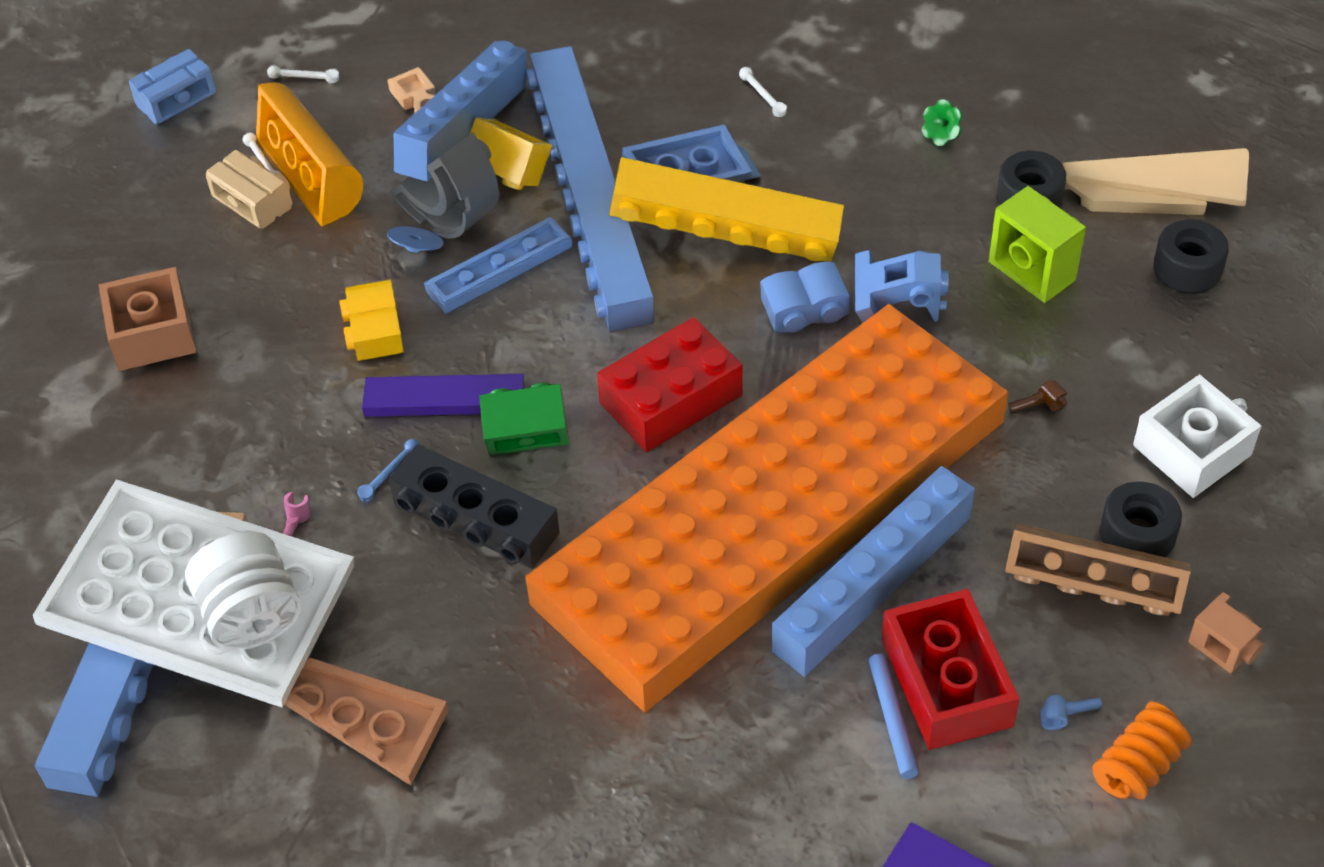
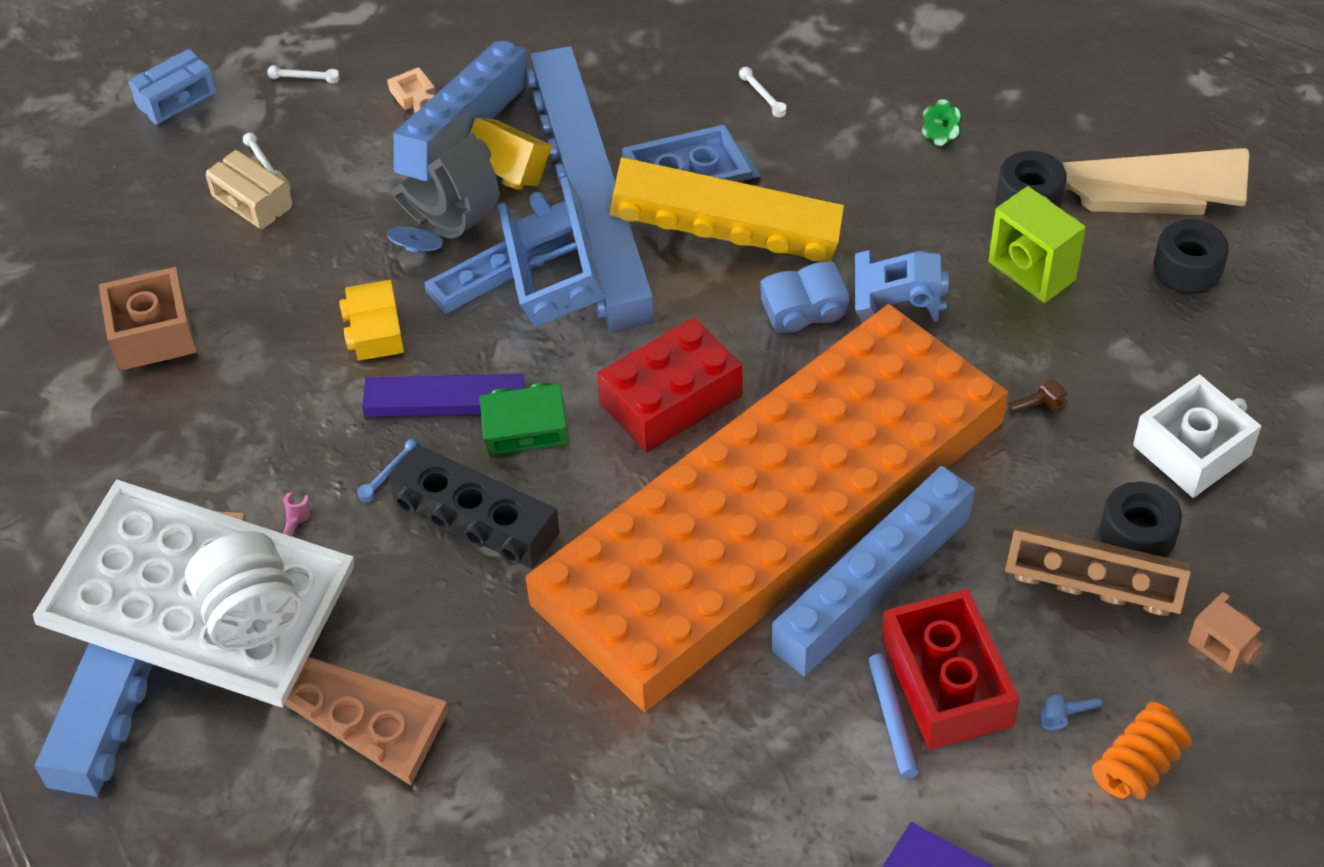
(306, 155): light orange brick -> none
(542, 226): none -> medium blue door

